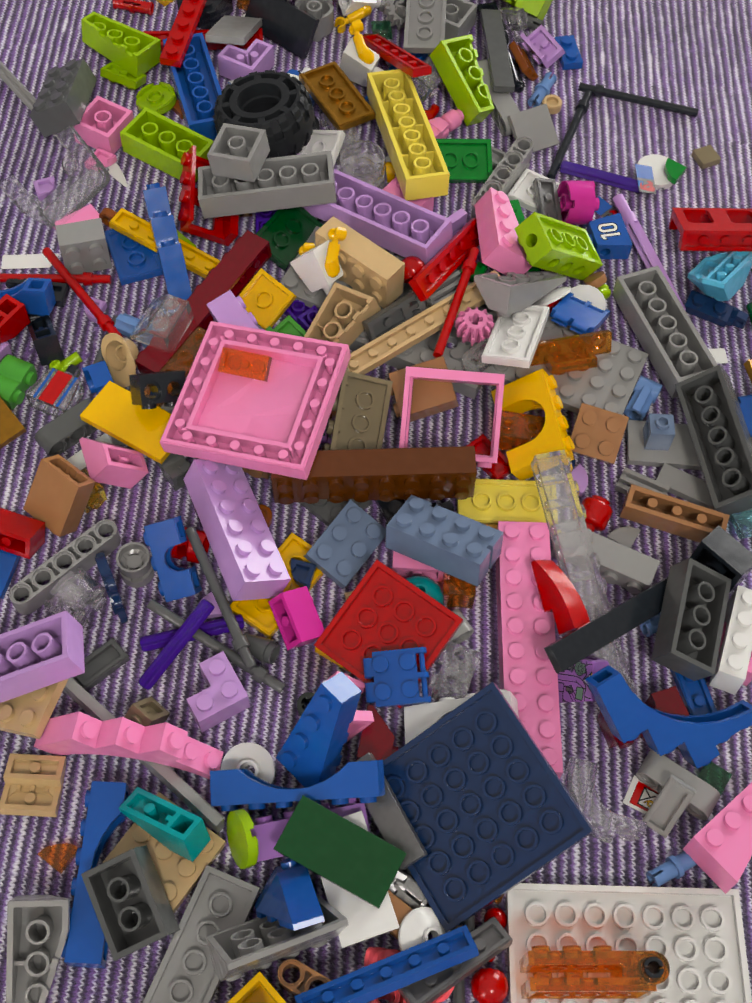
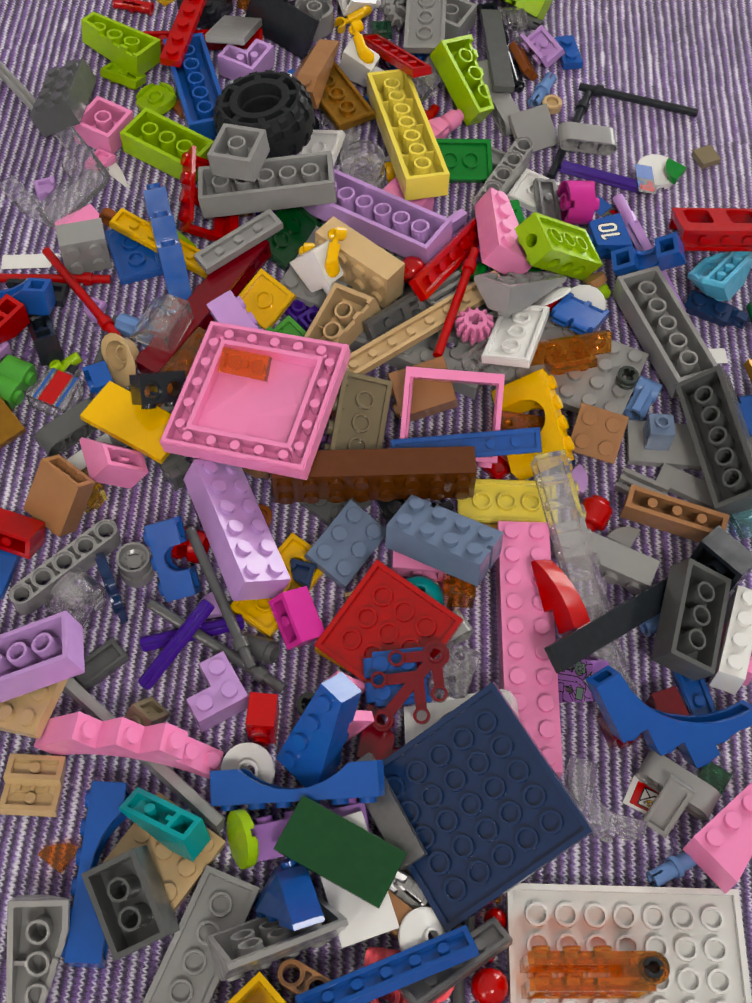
(238, 241): none -> light grey plate
(262, 718): none -> red brick
(316, 68): none -> medium nougat wedge
(413, 682): none -> dark red plant
(486, 443): none -> blue tile
(587, 138): none -> light grey beam
(625, 383): none -> pearl dark grey bush
(666, 254): none -> blue arch

